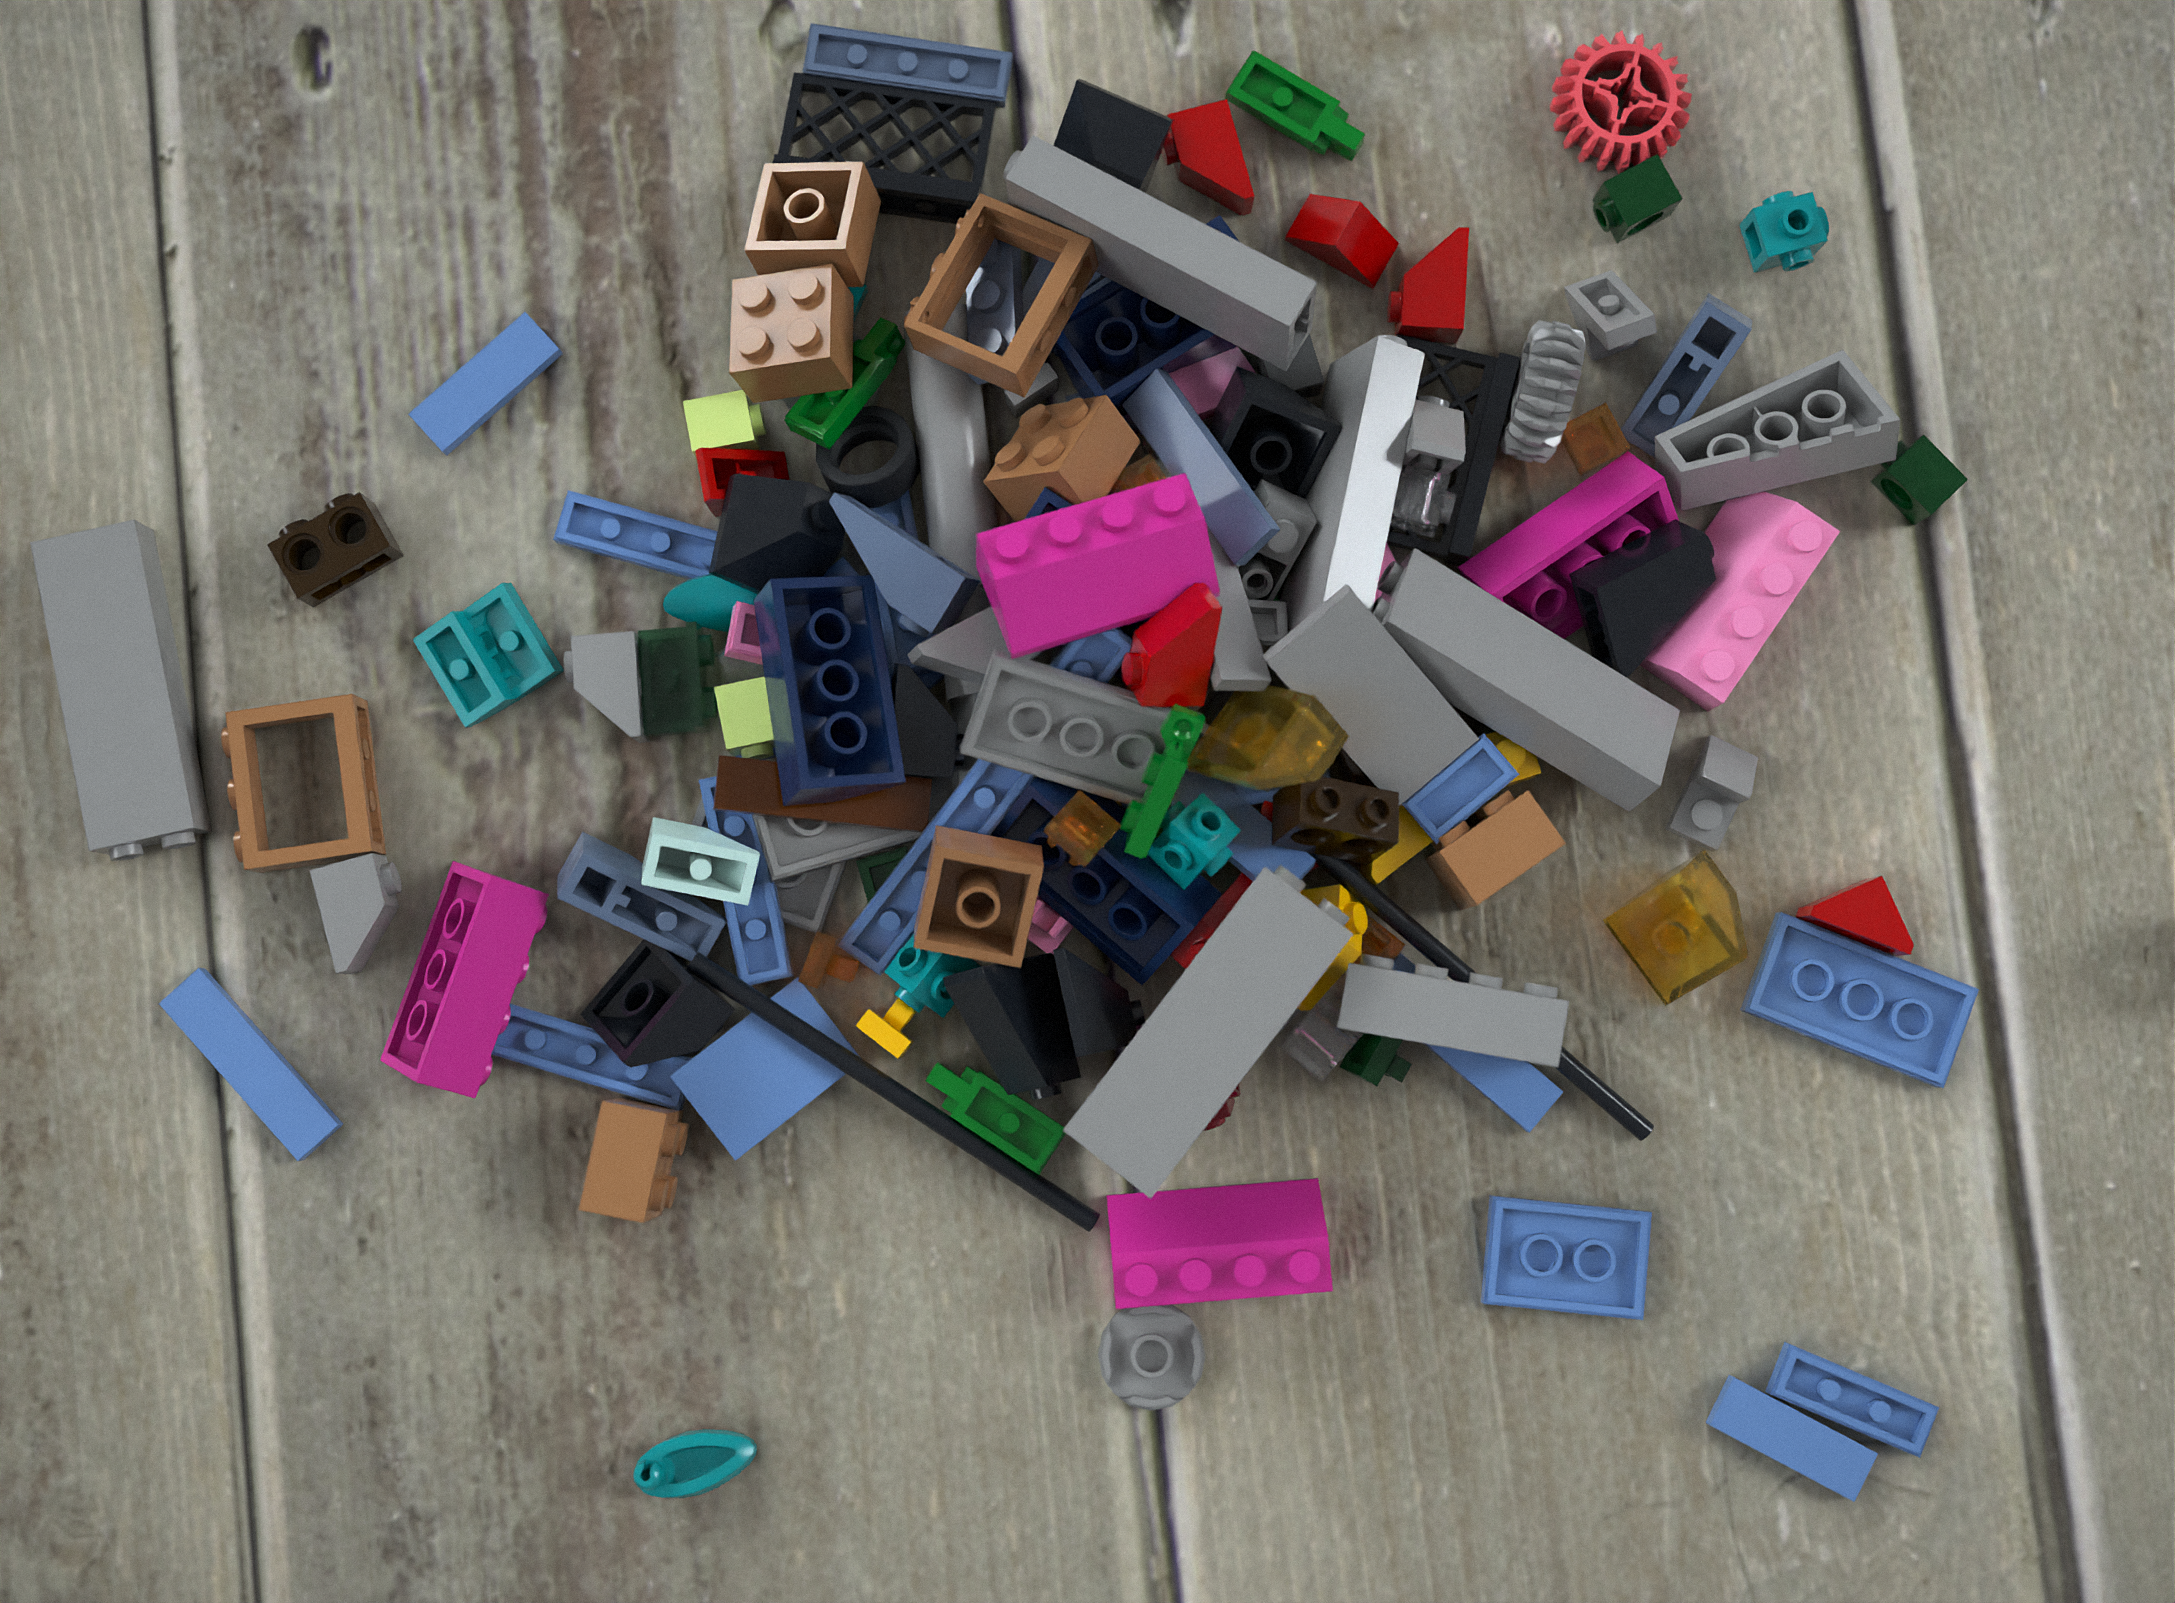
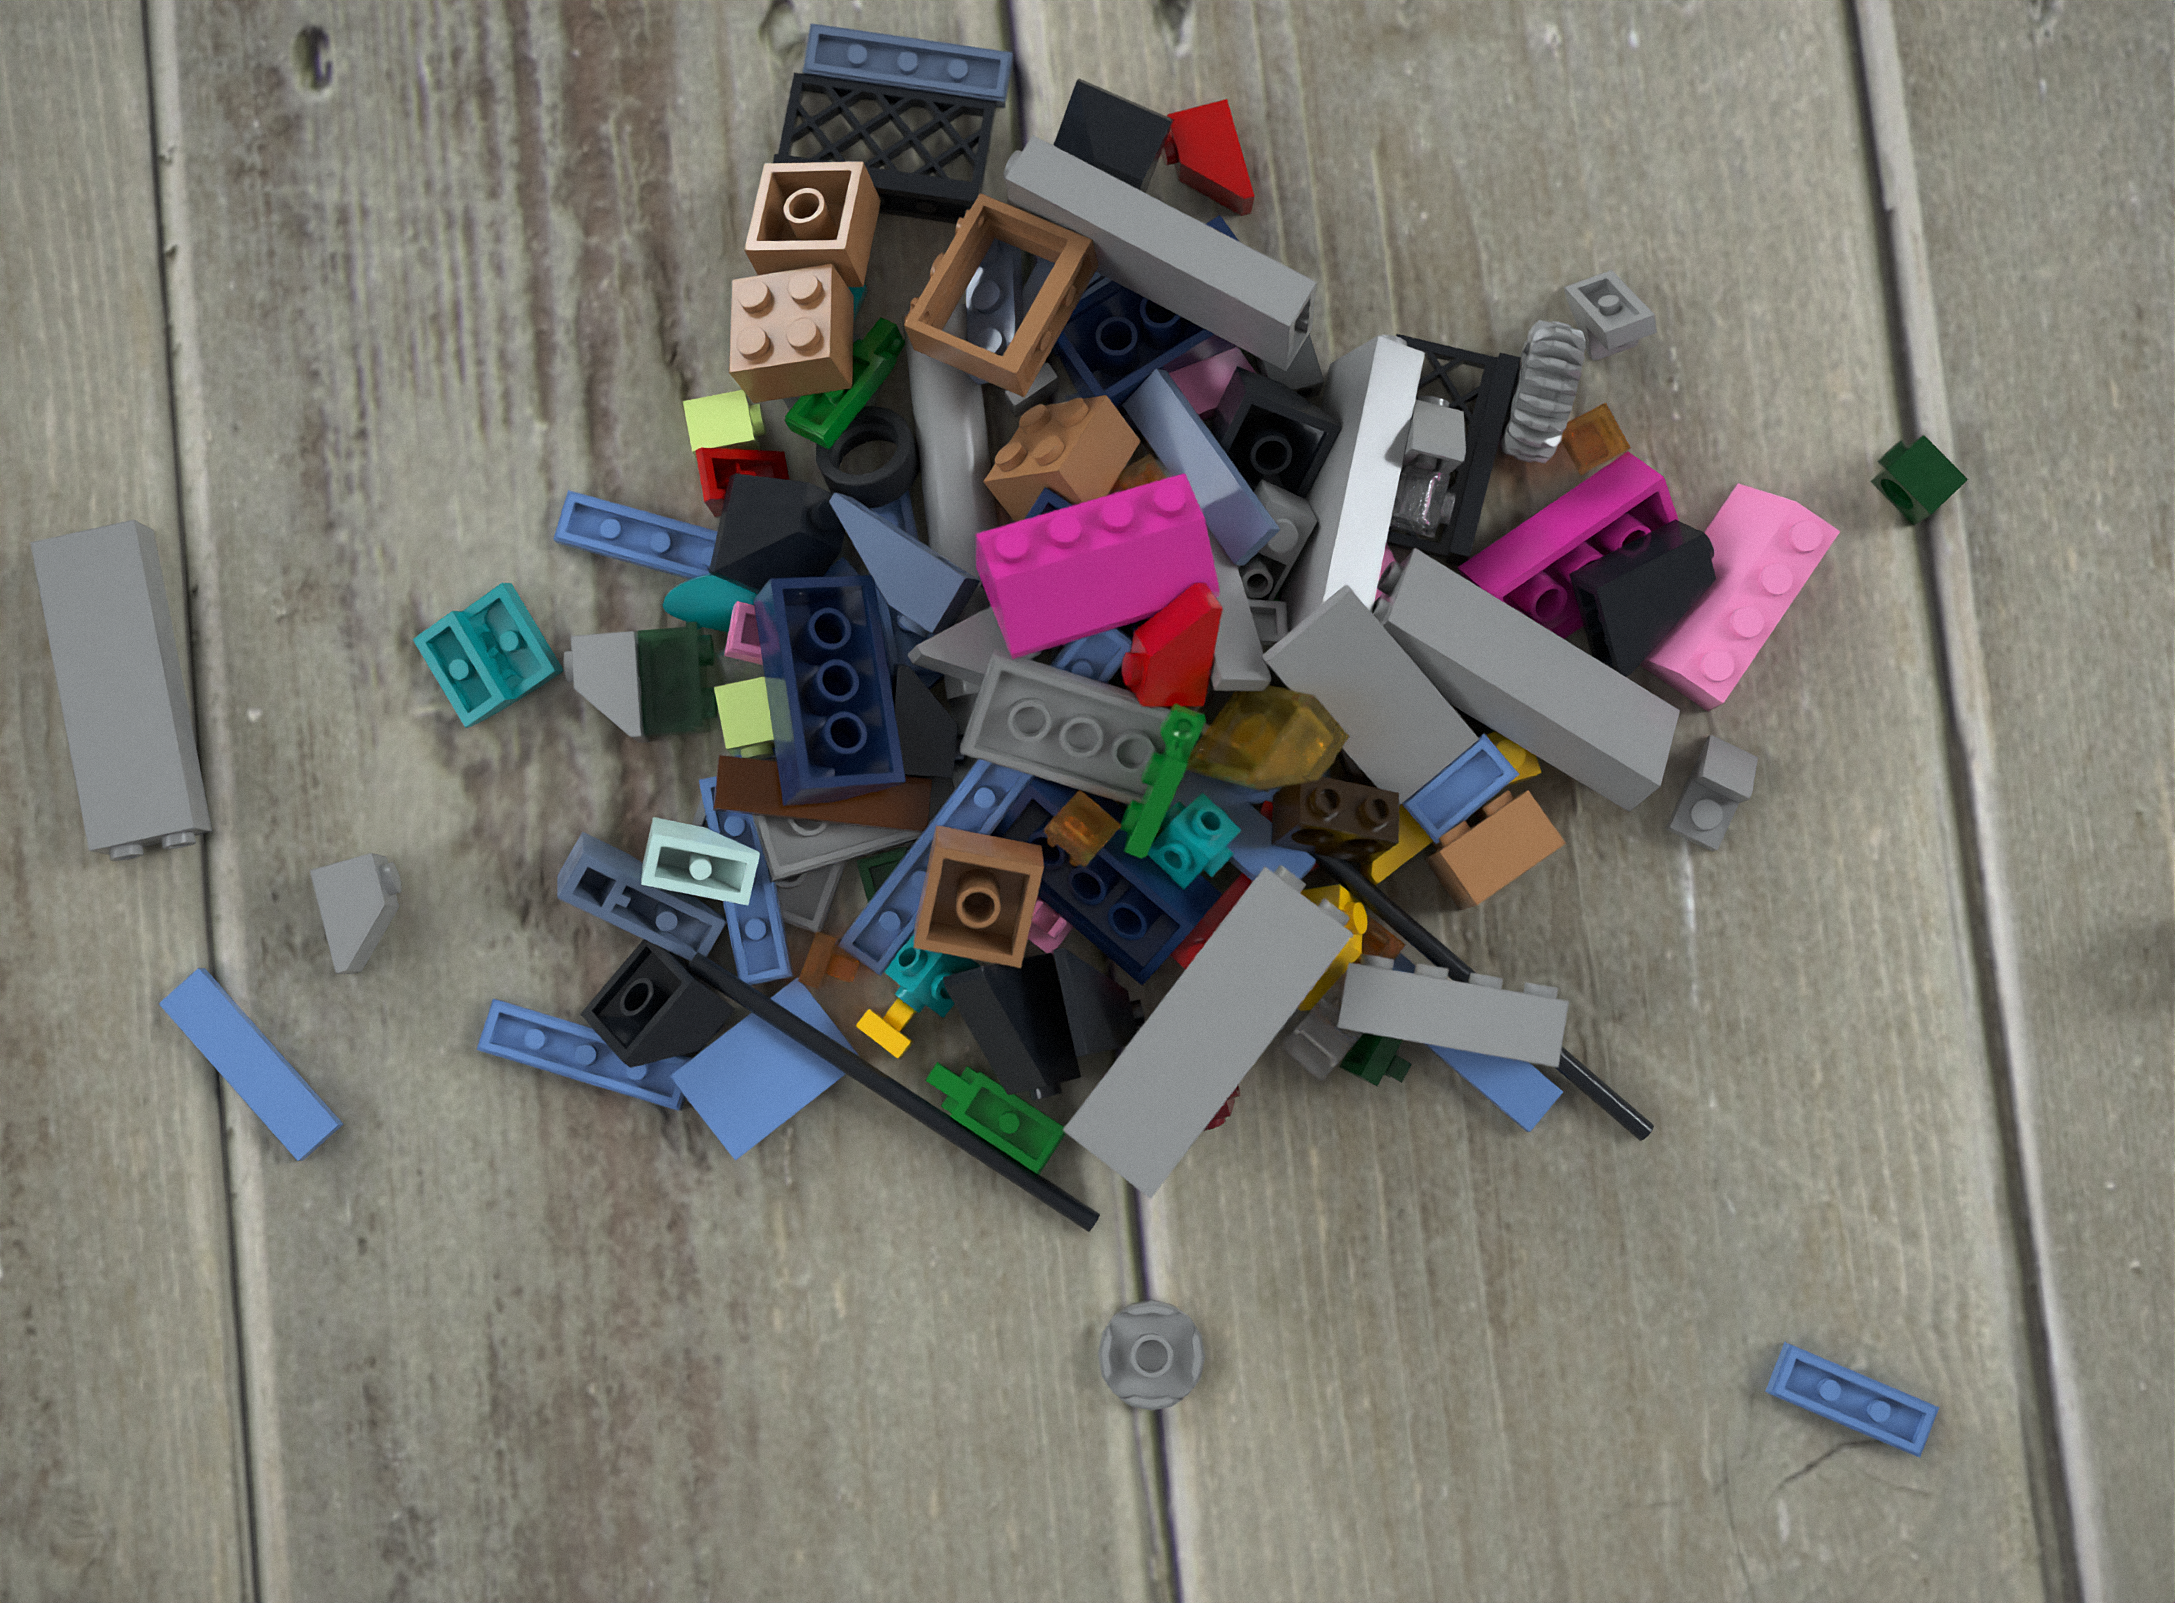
(339, 562): dark brown brick -> none
(357, 779): medium nougat window -> none
(465, 980): dark pink slope -> none
(485, 383): medium blue tile -> none
(633, 1160): medium nougat brick -> none
(693, 1463): teal arm -> none
(1219, 1243): dark pink slope -> none
(1293, 107): green hinge -> none
(1344, 237): red slope -> none
(1433, 293): red slope -> none
(1566, 1257): medium blue tile -> none
(1636, 199): dark green brick -> none
(1659, 109): coral gear -> none
(1682, 928): clear yellow slope -> none
(1687, 372): sand blue slope -> none
(1779, 435): light grey wedge -> none
(1784, 231): teal brick -> none
(1791, 1438): medium blue tile -> none
(1859, 1000): medium blue tile -> none
(1862, 914): red slope -> none

